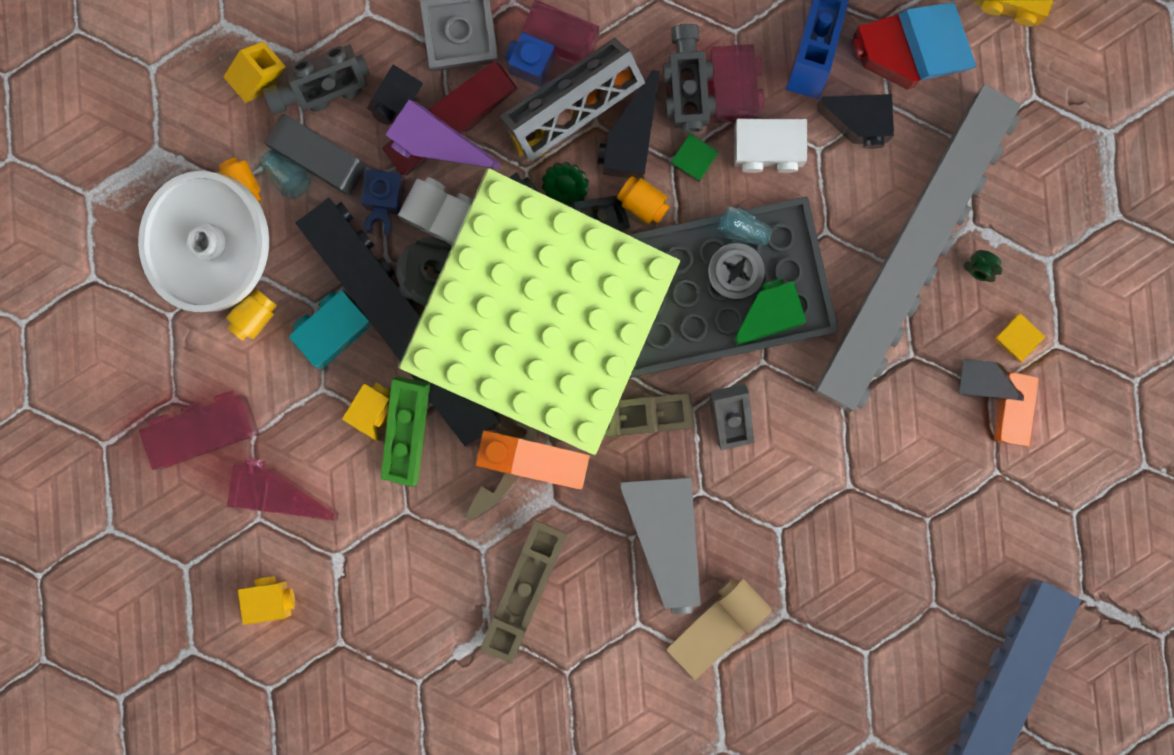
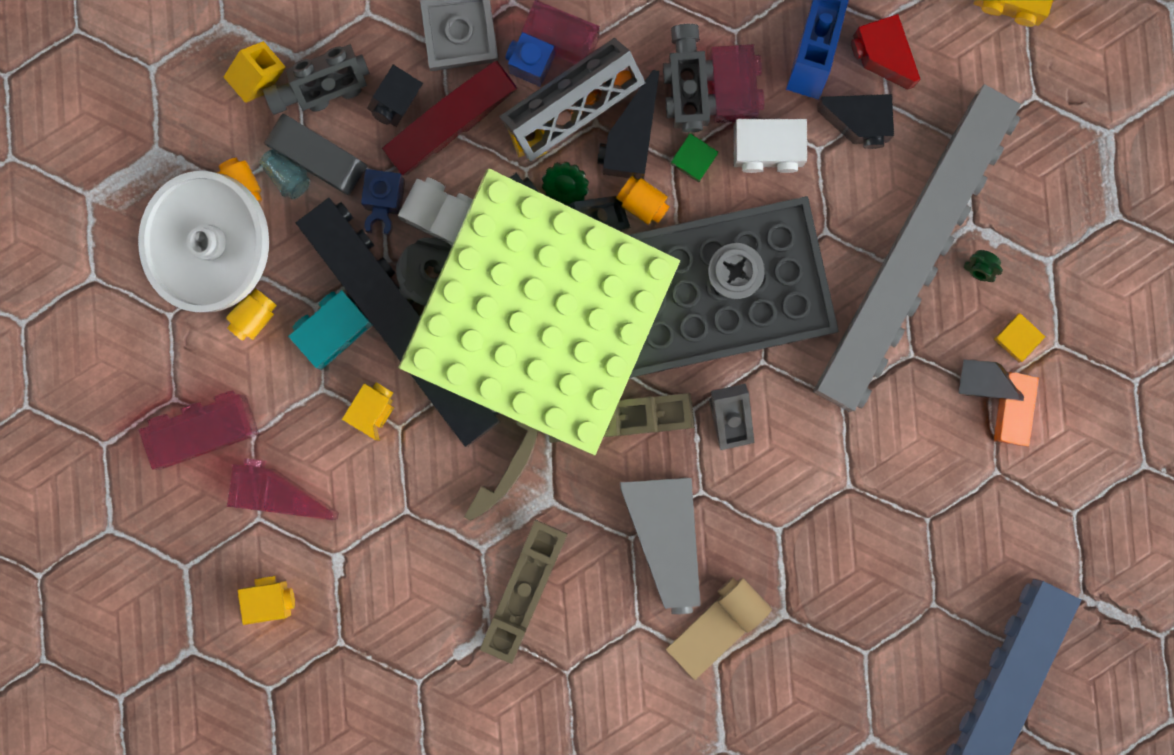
(405, 431): bright green plate -> none
(427, 136): medium lavender slope -> none
(532, 460): slope -> none
(744, 227): clear light blue cone -> none
(771, 312): green slope -> none
(937, 40): dark azure tile -> none

